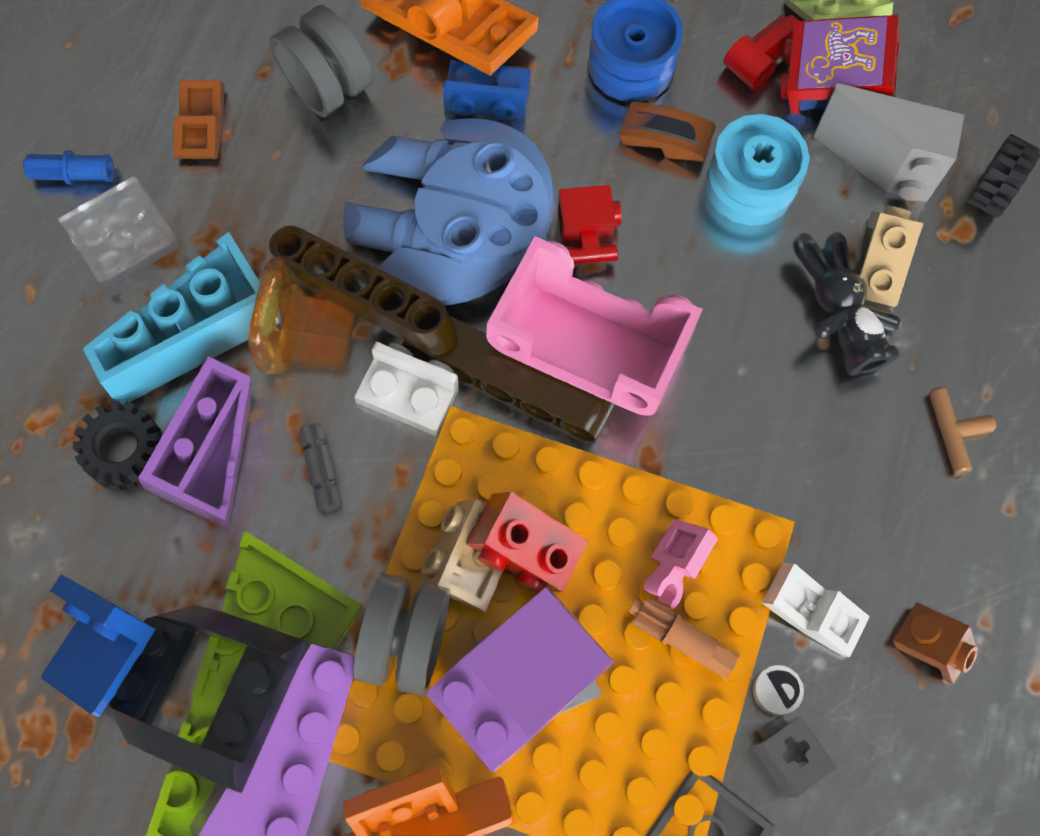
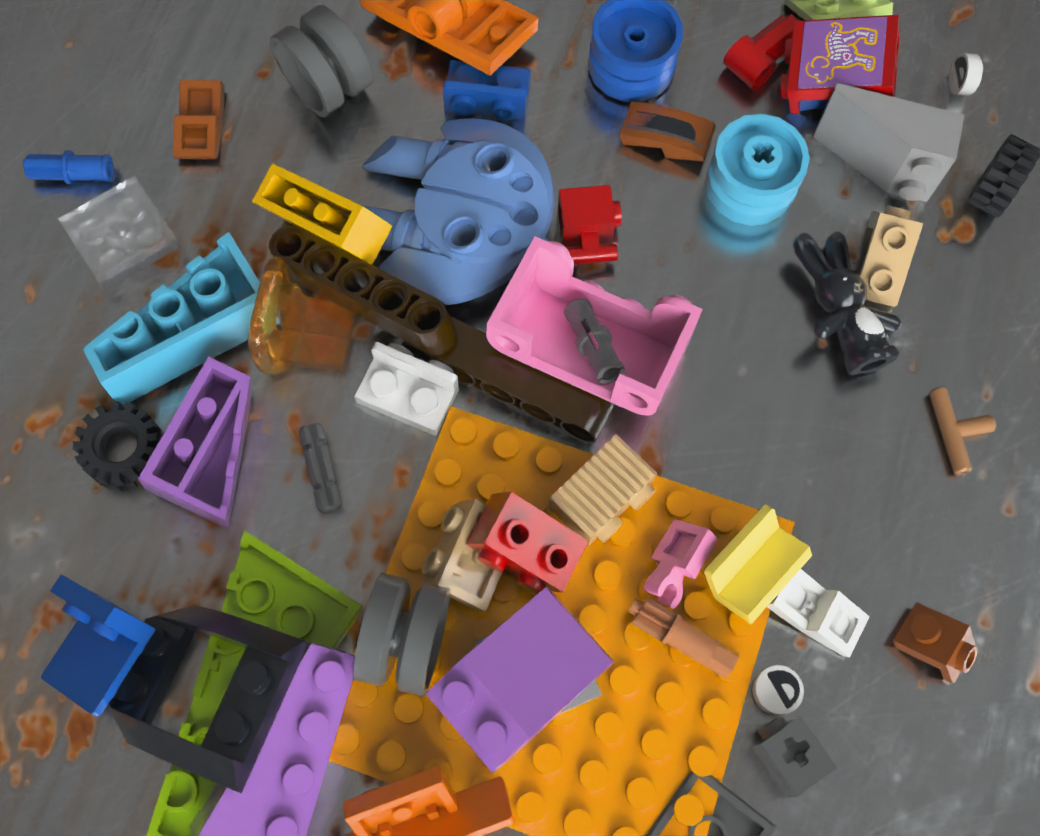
(322, 213): none -> yellow brick
(602, 360): none -> dark grey pin
(603, 491): none -> tan brick
(756, 565): none -> light yellow panel
(965, 74): none -> white tile

